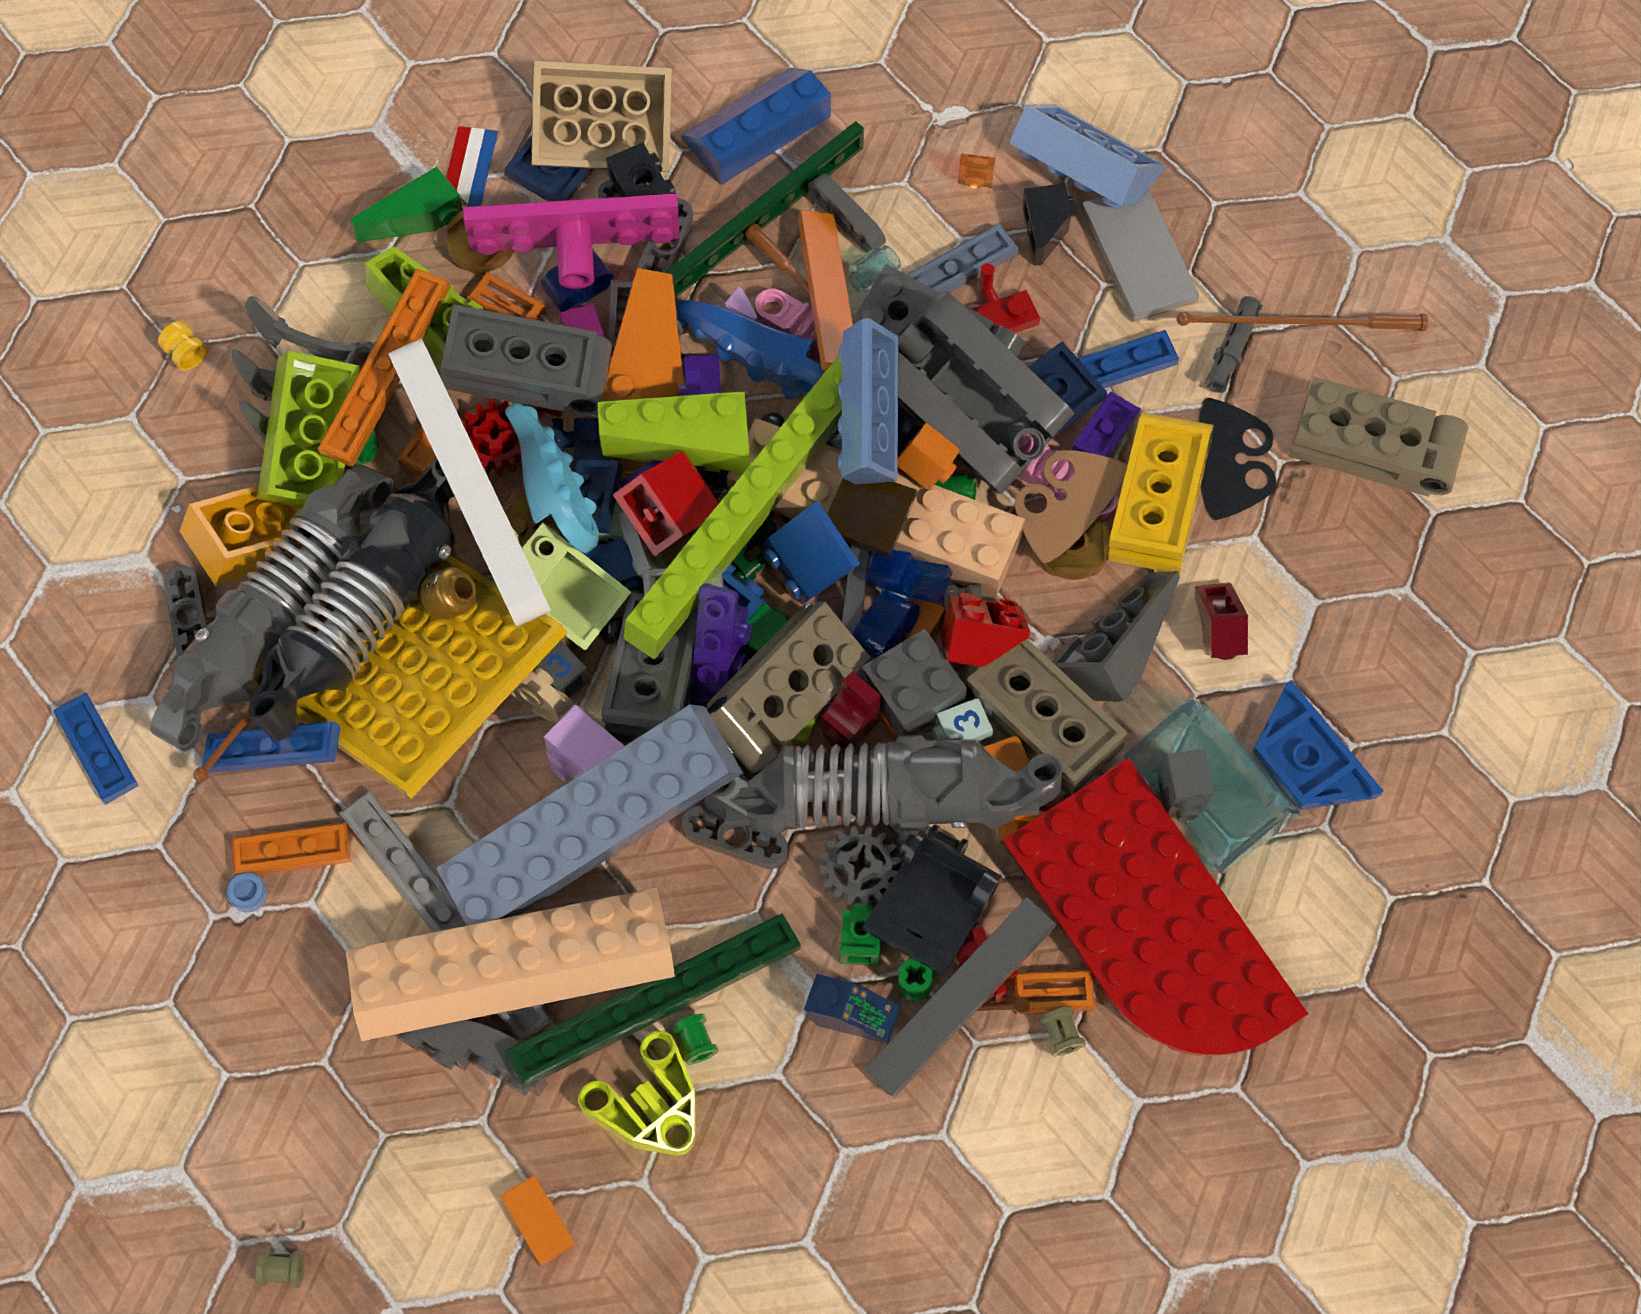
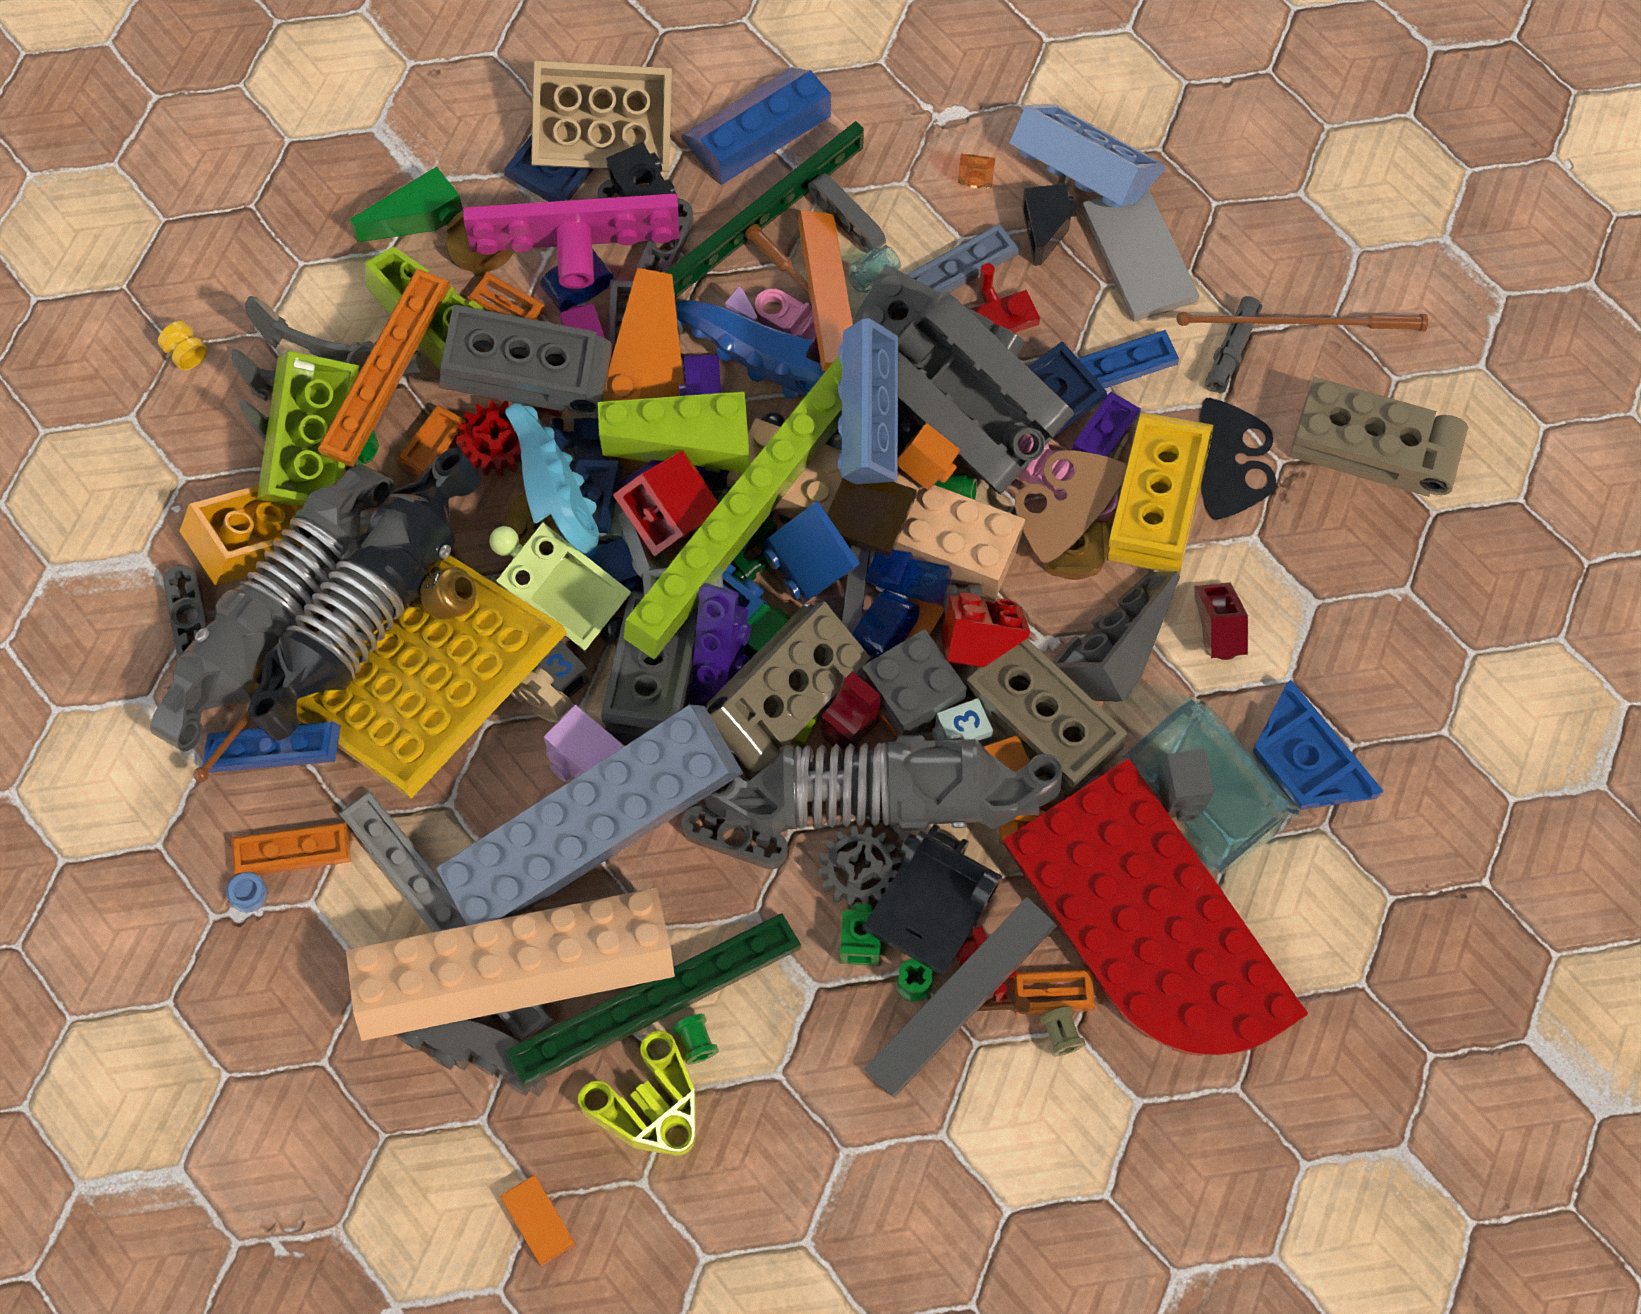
(95, 748): blue tile -> none
(280, 1268): olive bush -> none
(469, 483): white beam -> none
(471, 163): sticker -> none
(850, 1009): dark blue slope -> none

